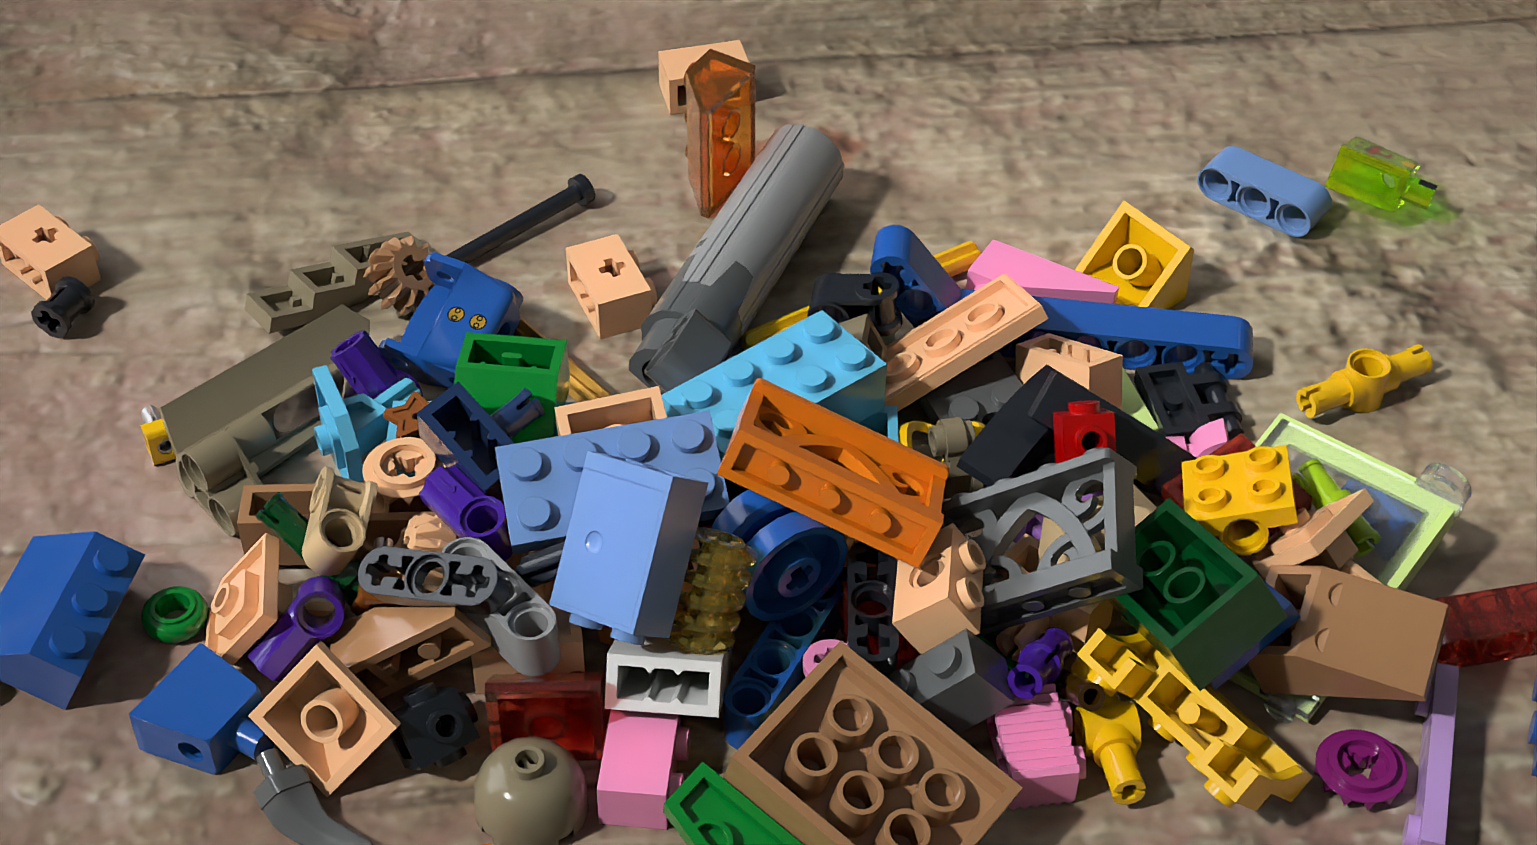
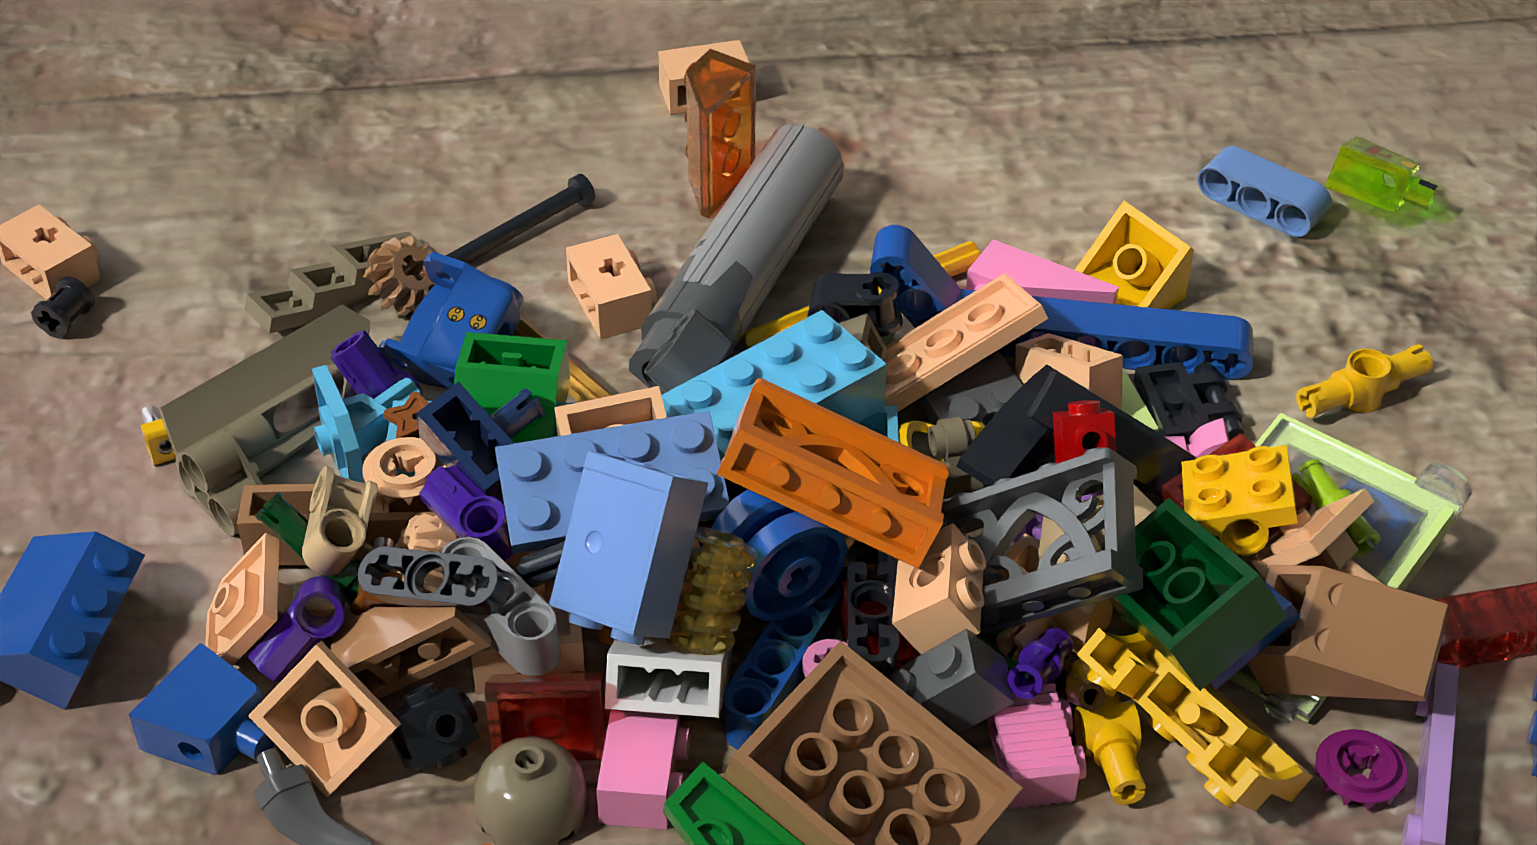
(179, 628): green piece -> none

